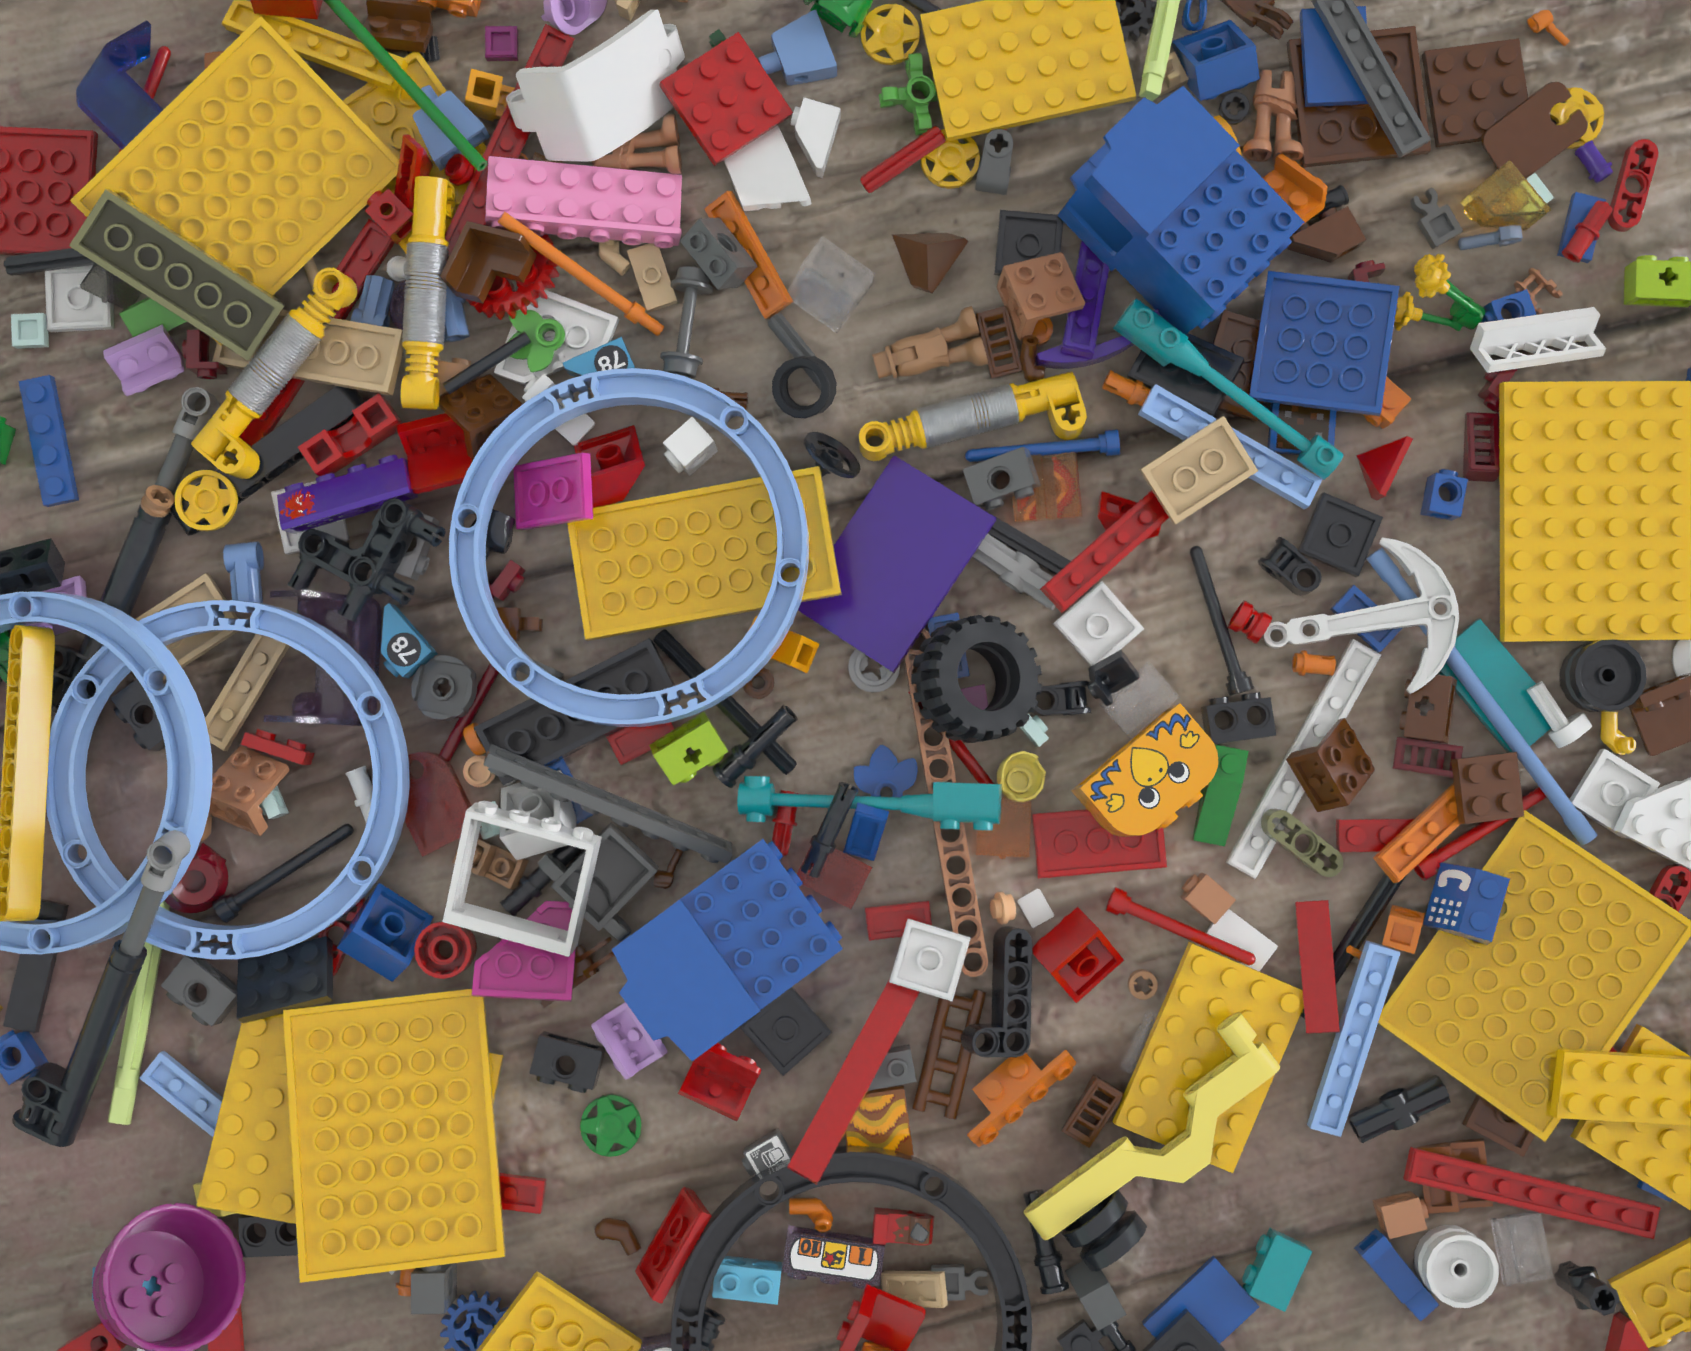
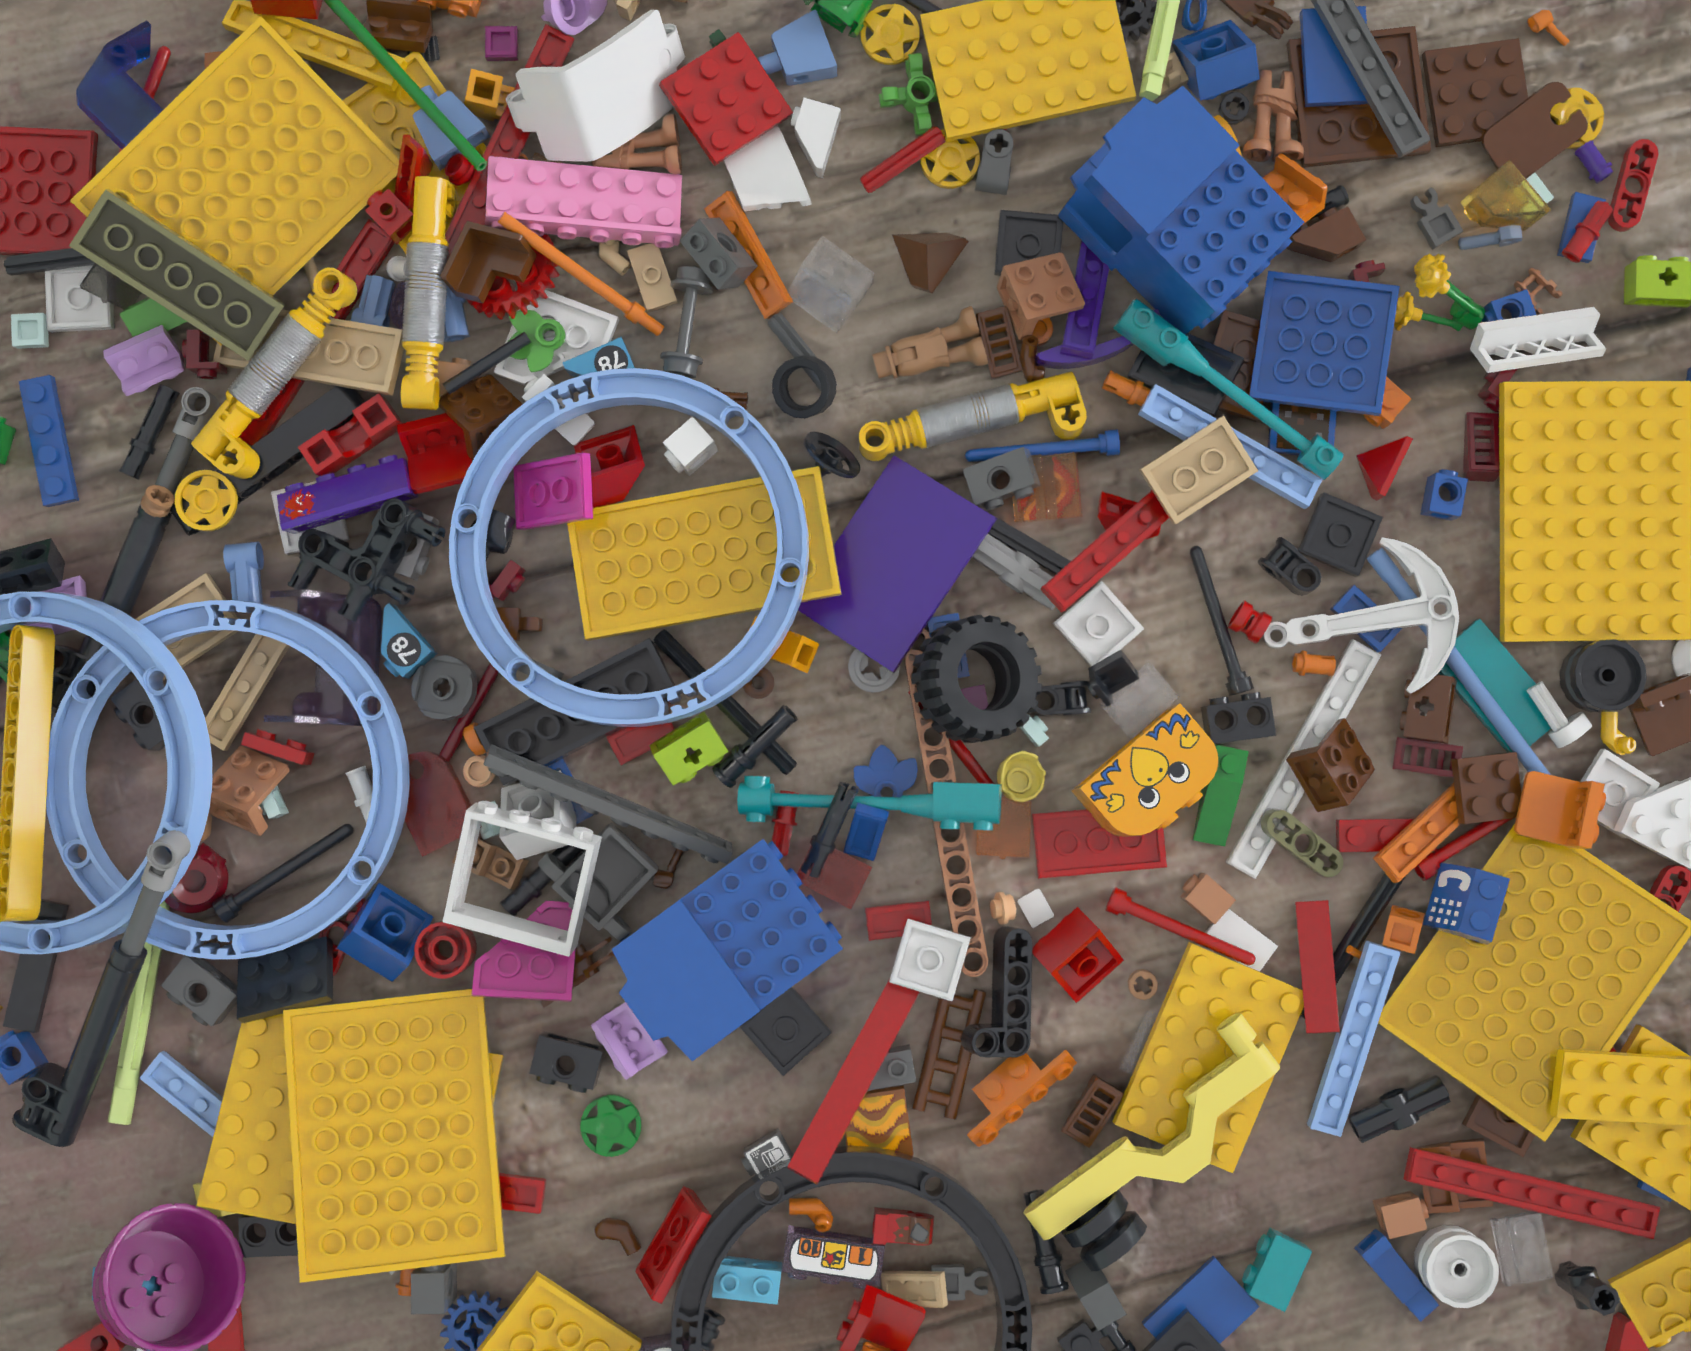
(149, 431): none -> black pin
(721, 1081): red bracket -> none
(1560, 810): none -> orange bracket

